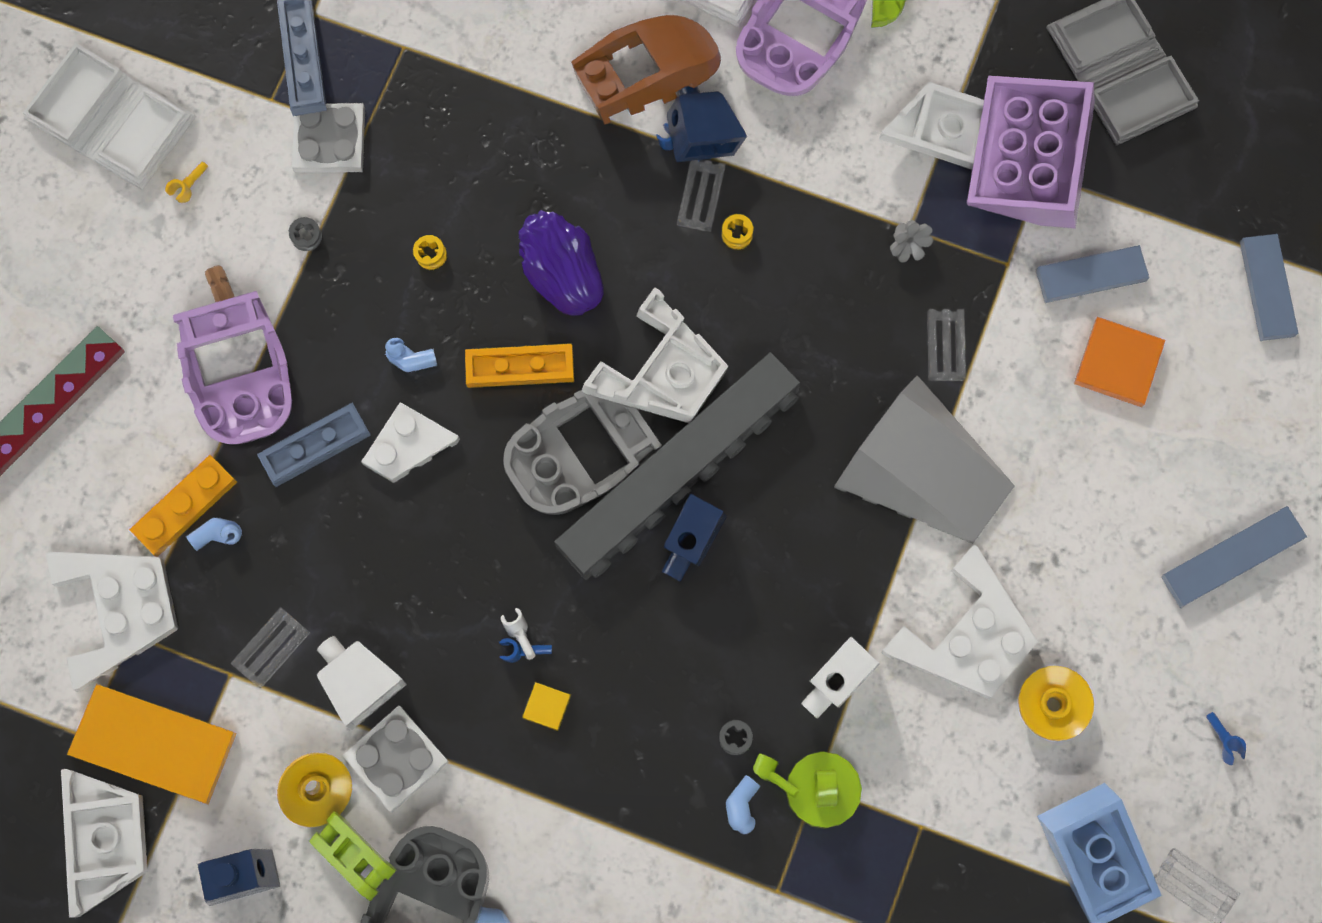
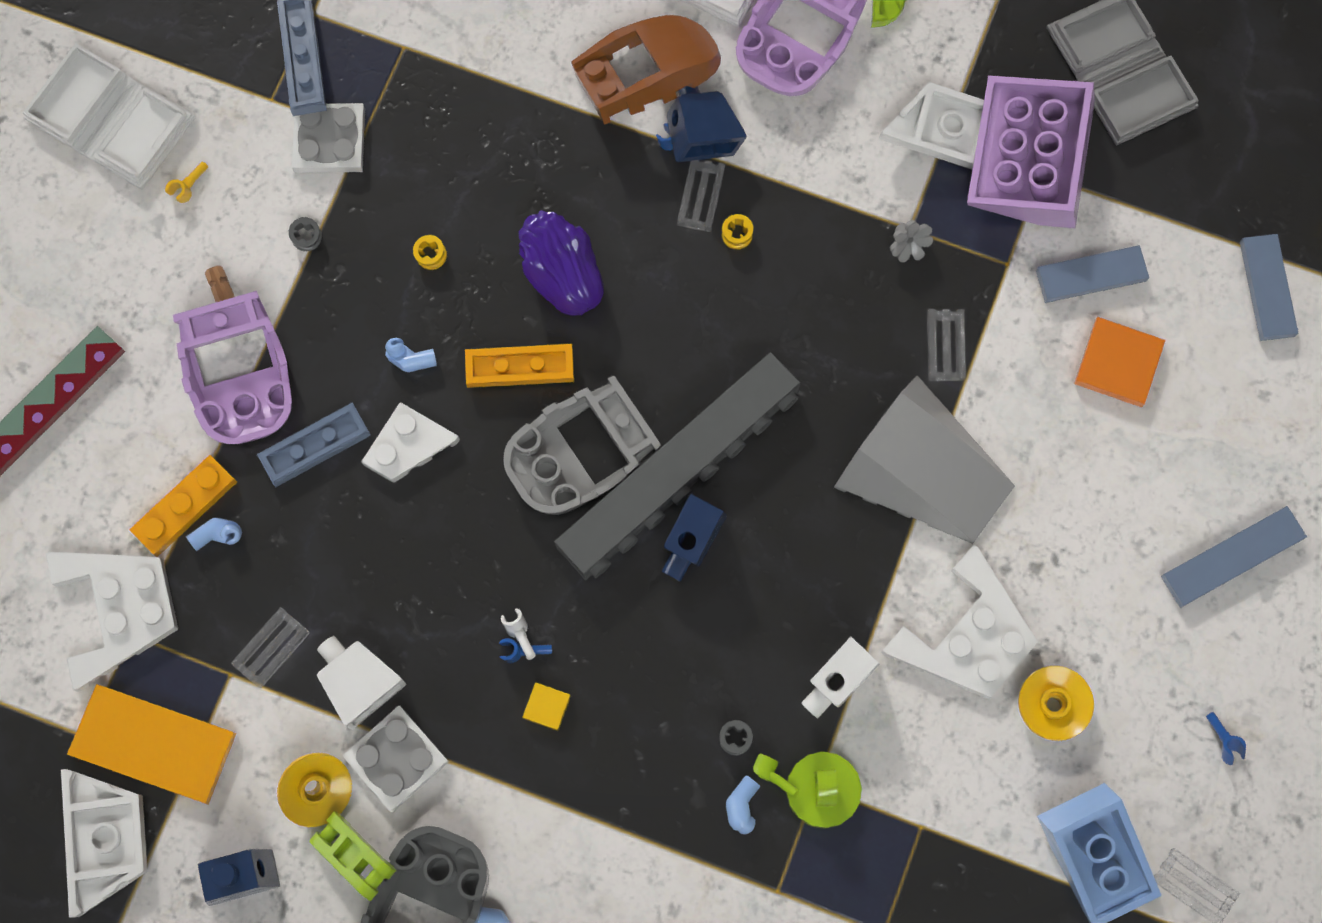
(675, 376): white wing -> none

